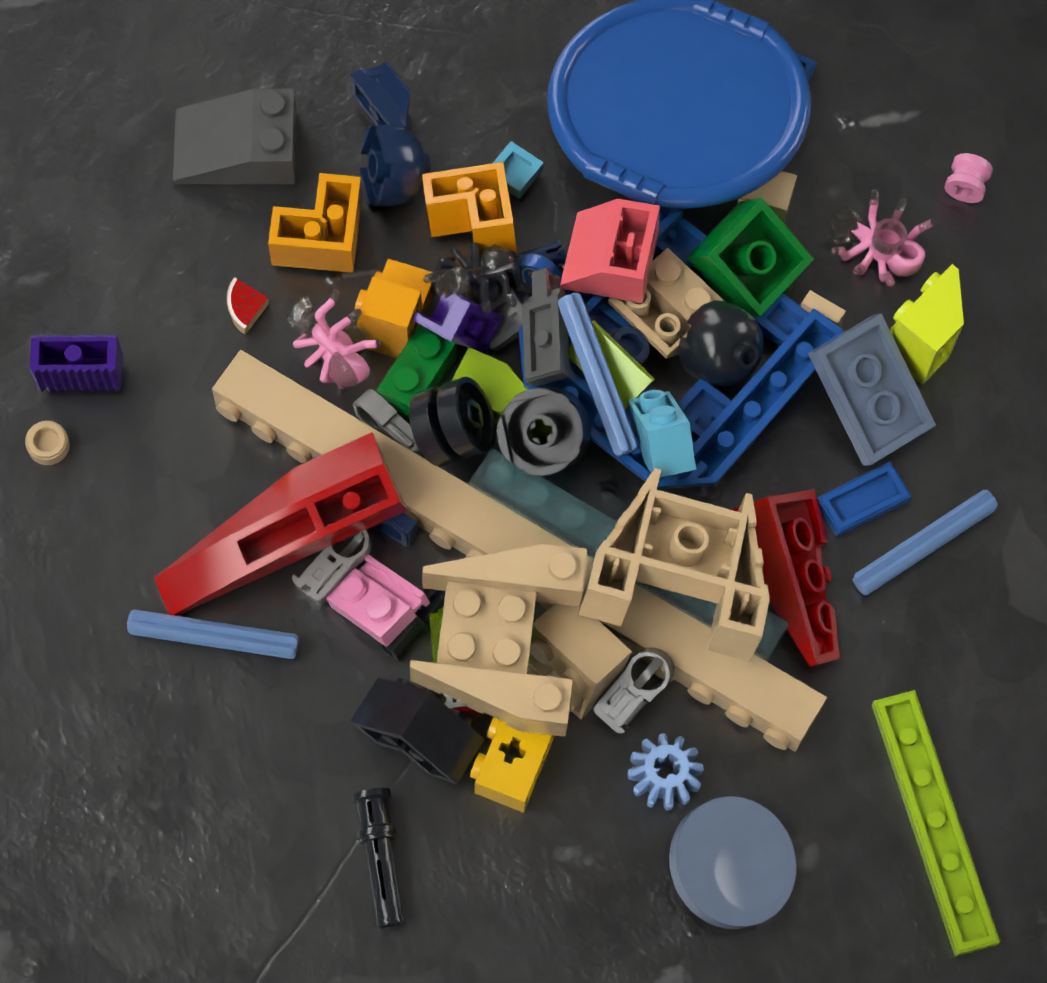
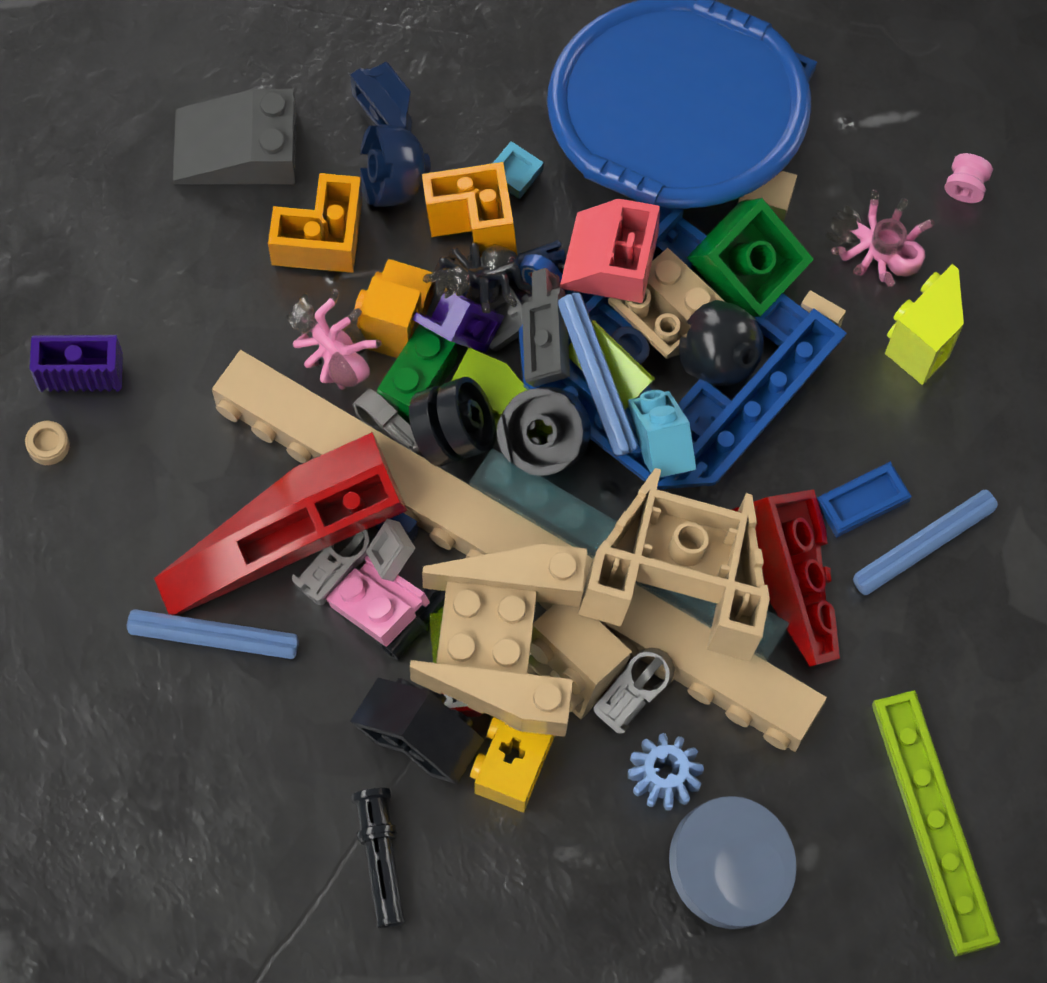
(244, 305): red tile -> none
(390, 550): none -> light grey tile
(872, 389): sand blue plate -> none

